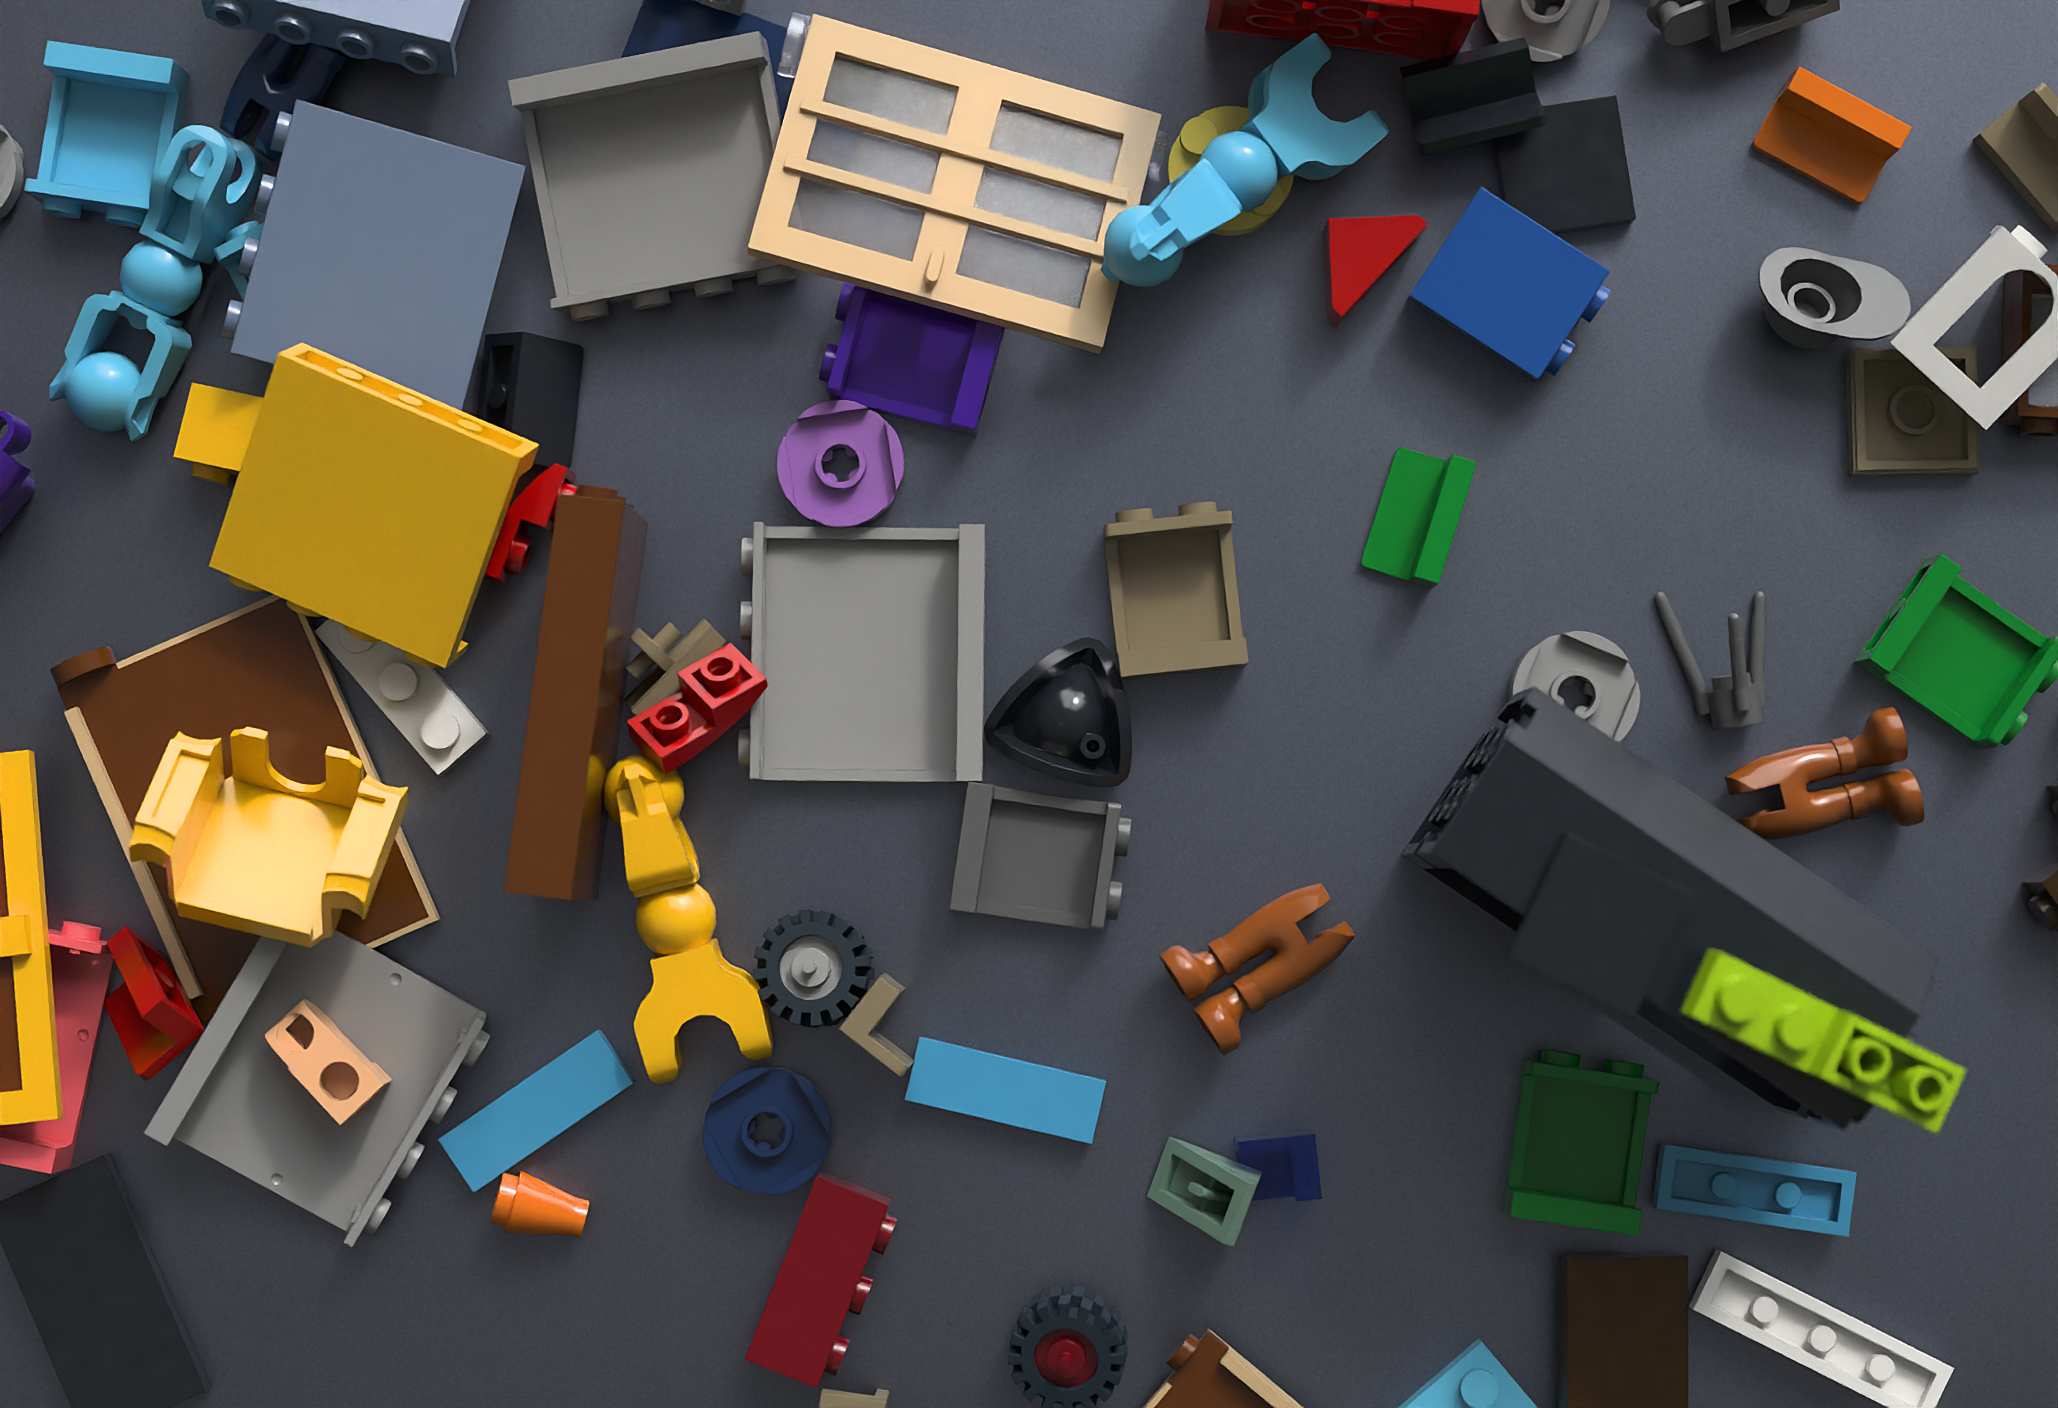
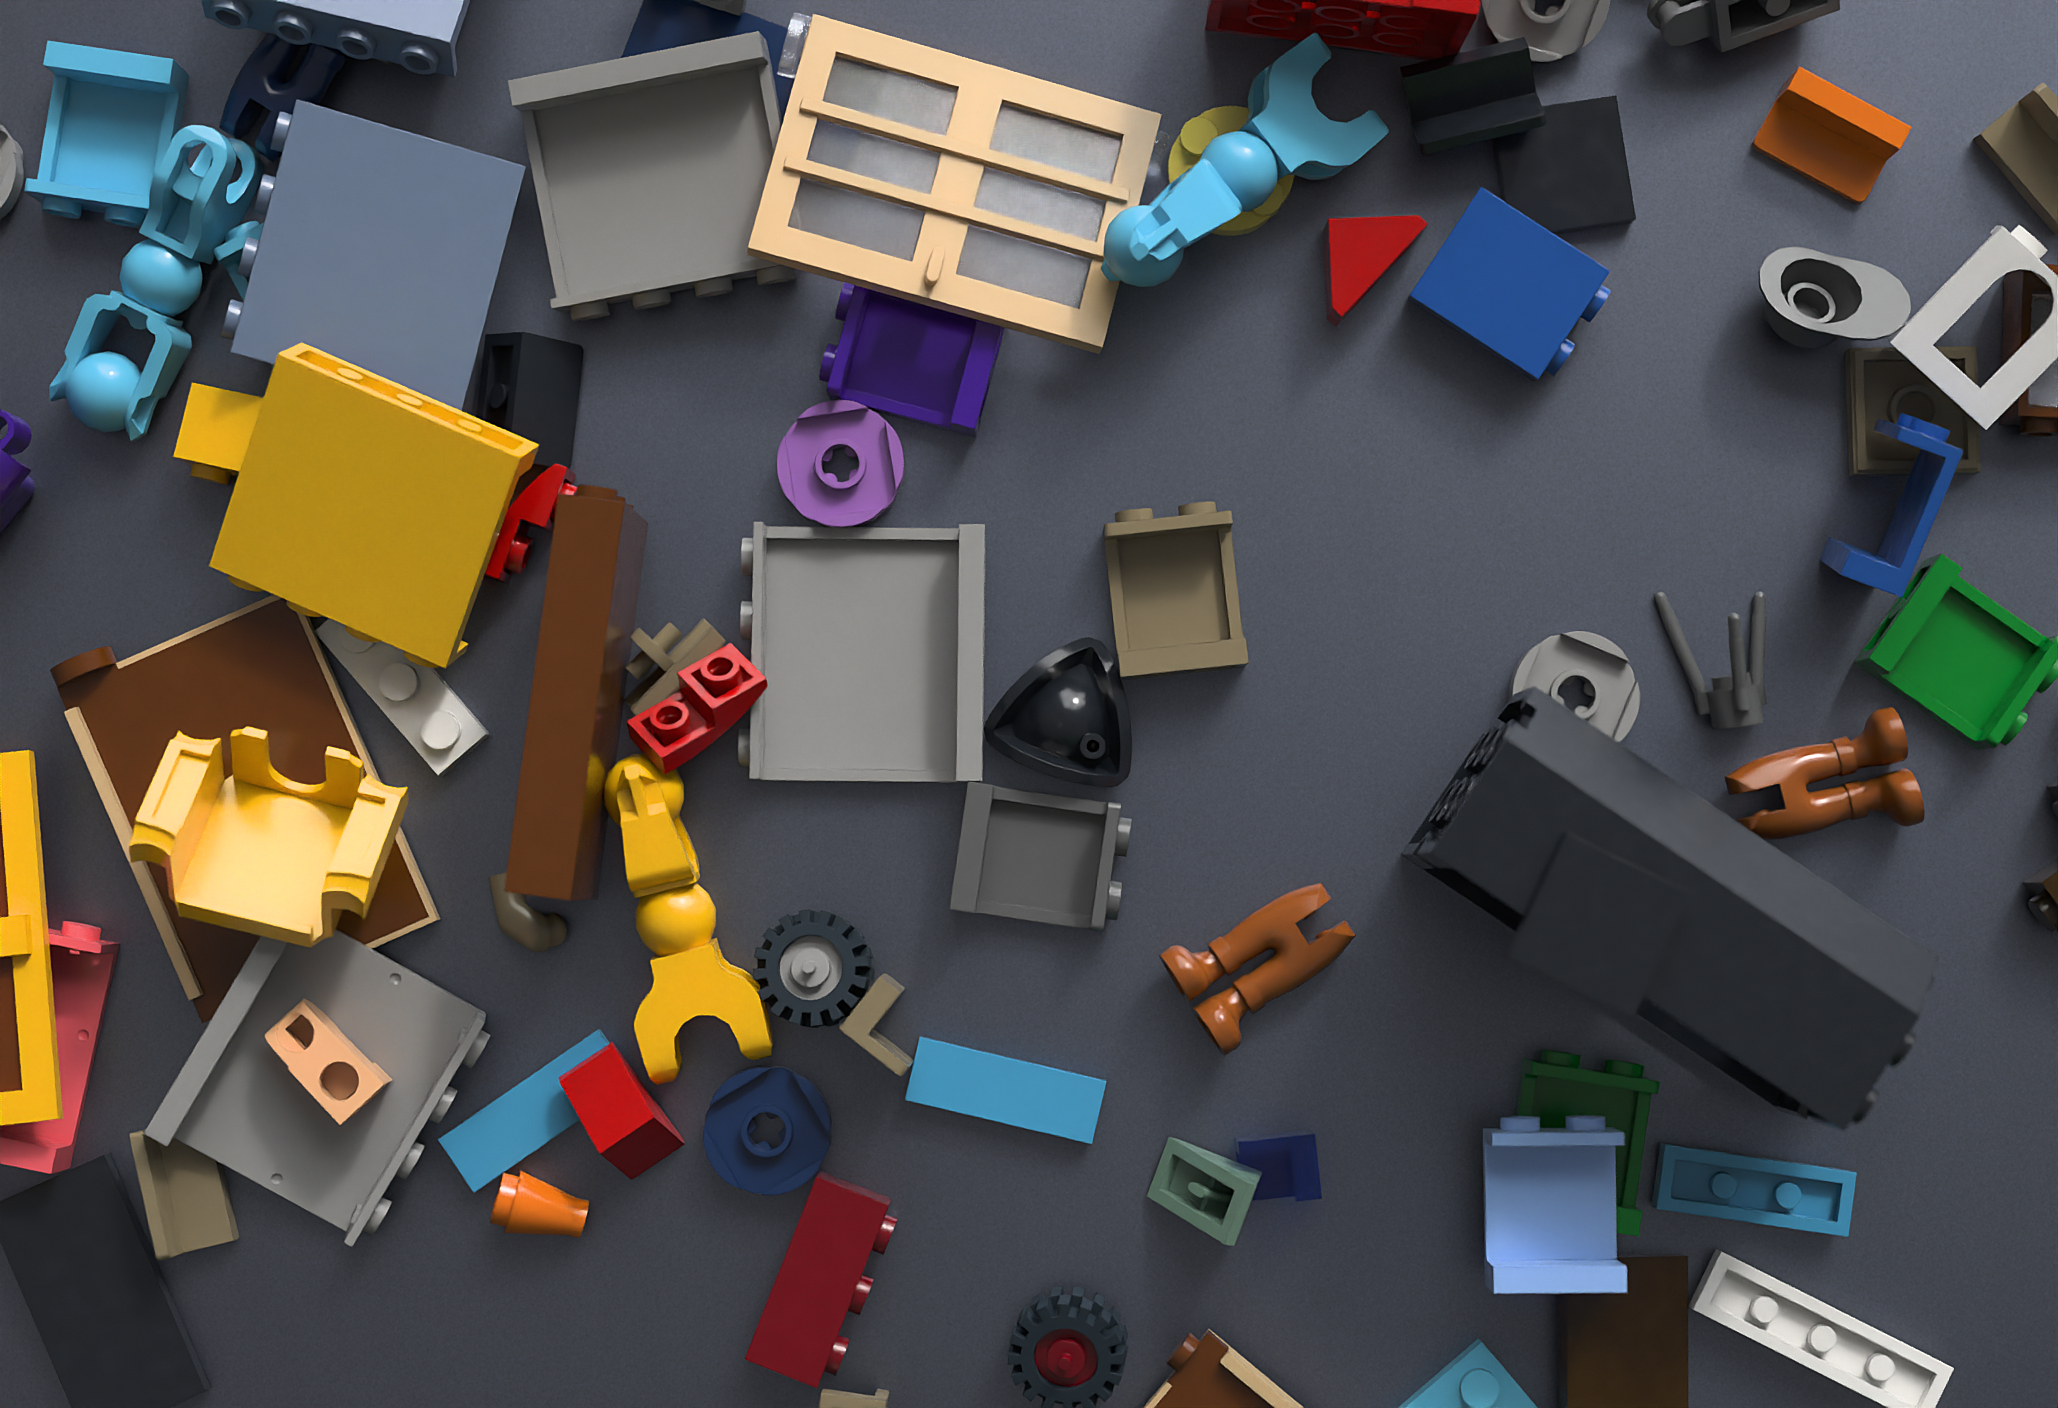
(150, 1006): red panel -> none
(182, 1196): none -> dark tan panel
(523, 922): none -> dark tan arm
(619, 1112): none -> red slope
(1417, 516): green panel -> none
(1551, 1207): none -> light blue panel
(1823, 1041): lime slope -> none
(1913, 516): none -> blue panel

